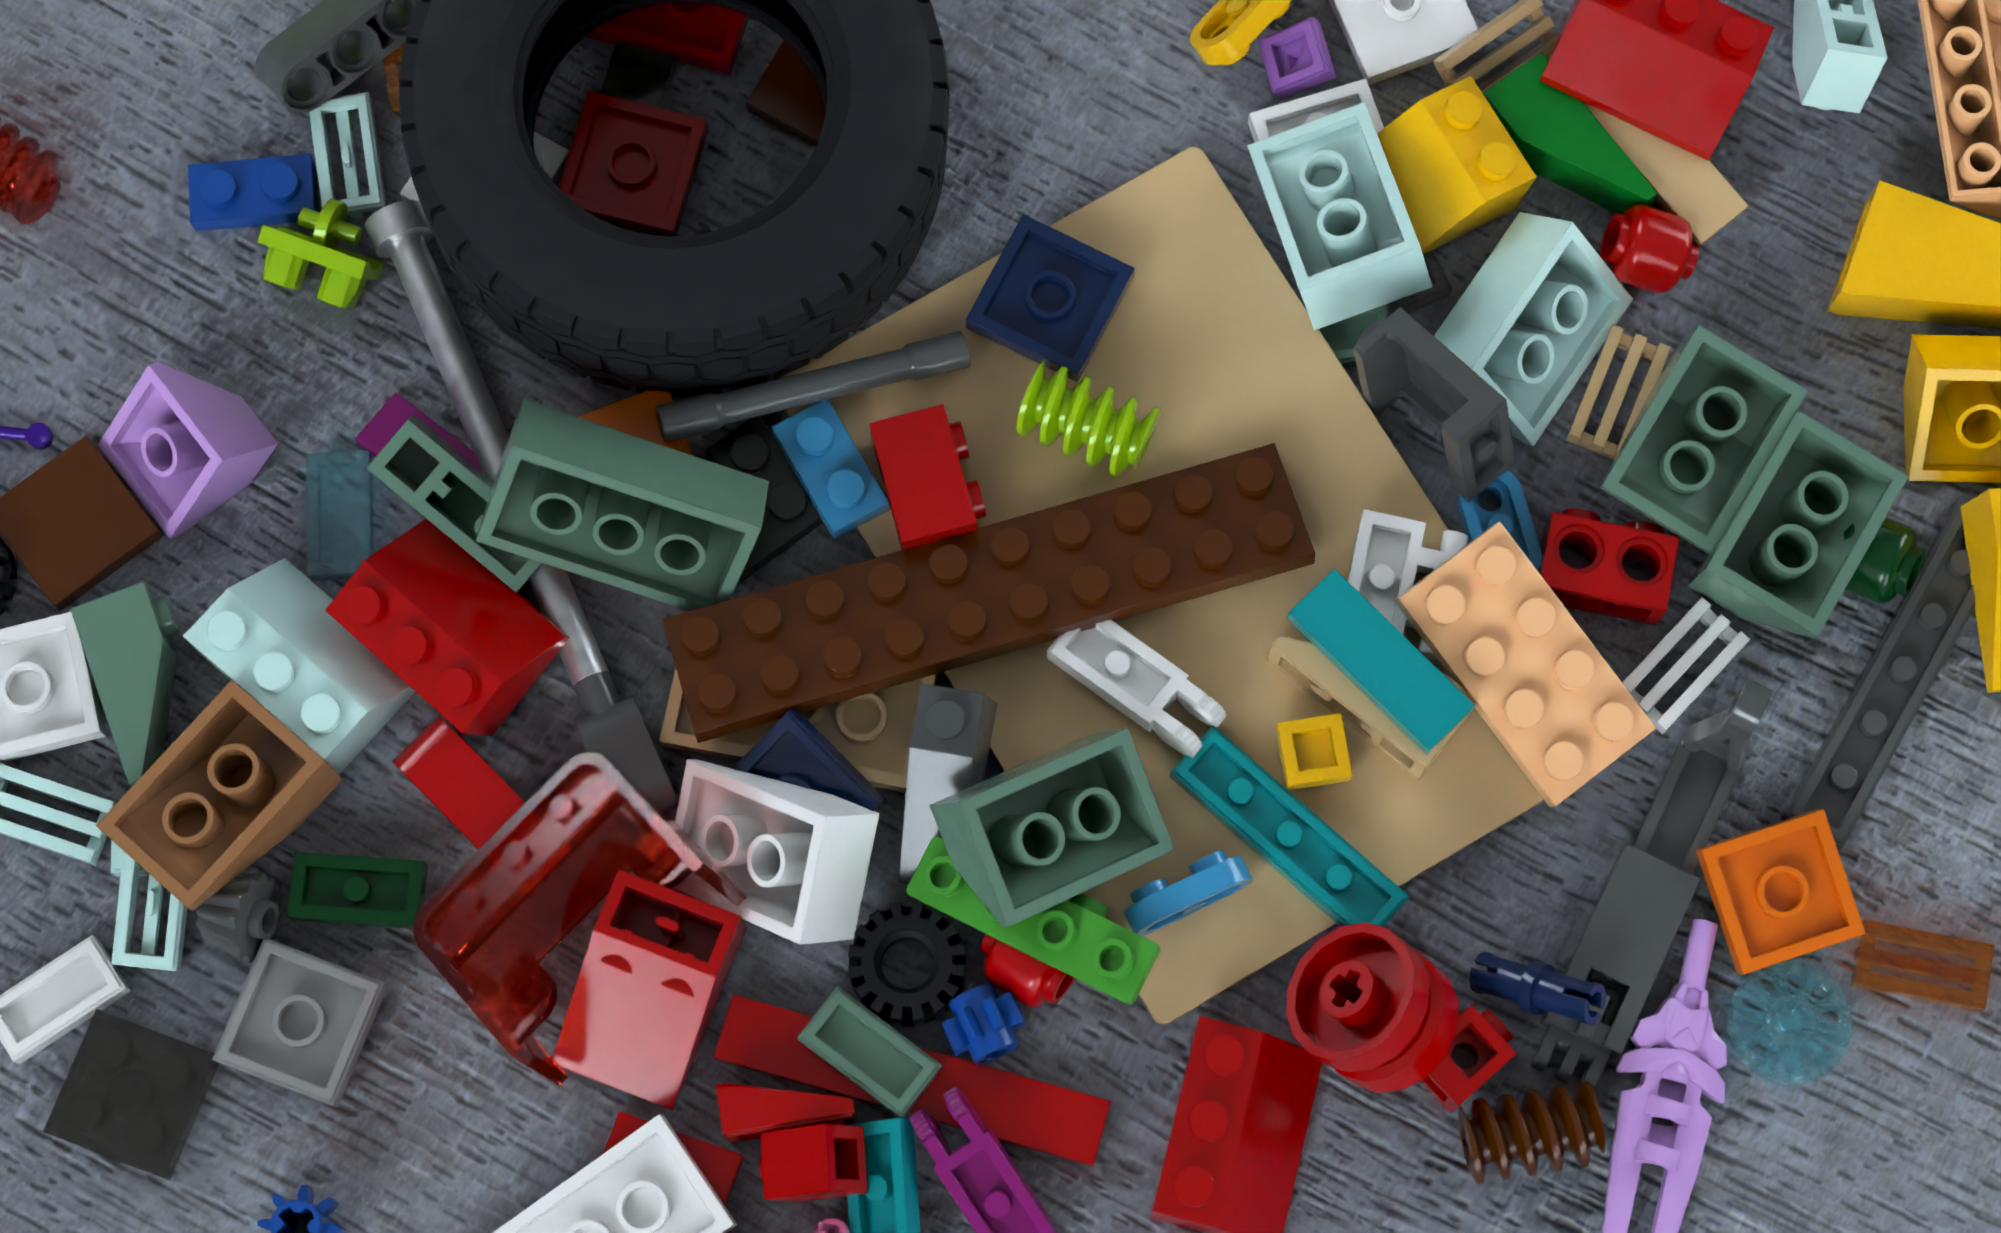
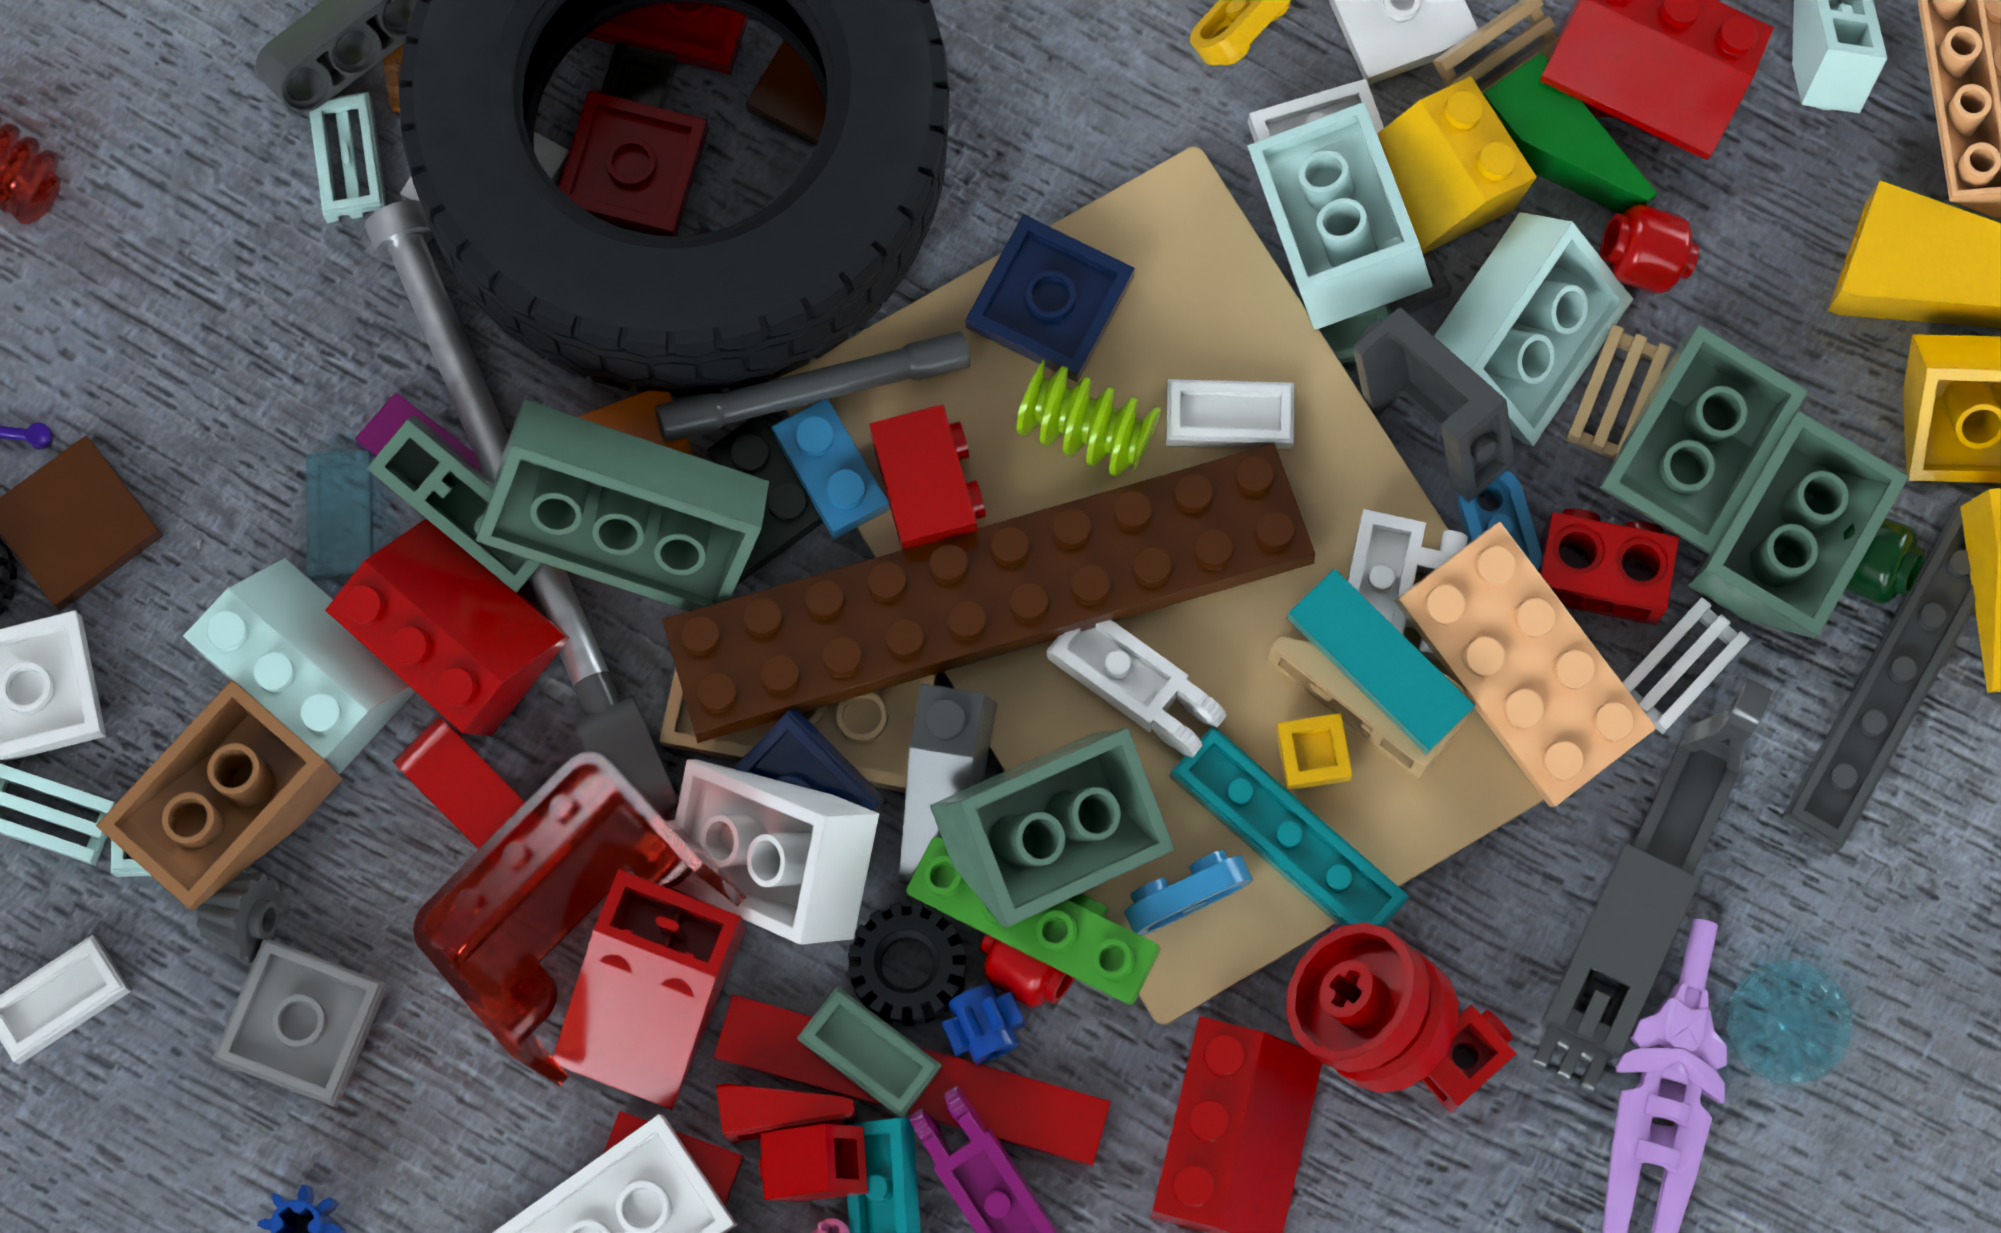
(125, 921): light aqua tile -> none
(132, 1094): clear smoke plate -> none
(133, 669): sand green slope -> none
(185, 446): lavender slope -> none
(251, 191): blue plate -> none
(292, 250): lime hips -> none
(356, 890): dark green plate -> none
(1229, 414): none -> white tile
(1296, 58): medium lavender tile -> none
(1532, 1130): reddish brown piece -> none
(1537, 988): dark blue pin -> none
(1682, 180): tan tile -> none
(1780, 891): orange plate -> none
(1866, 956): clear orange tile -> none

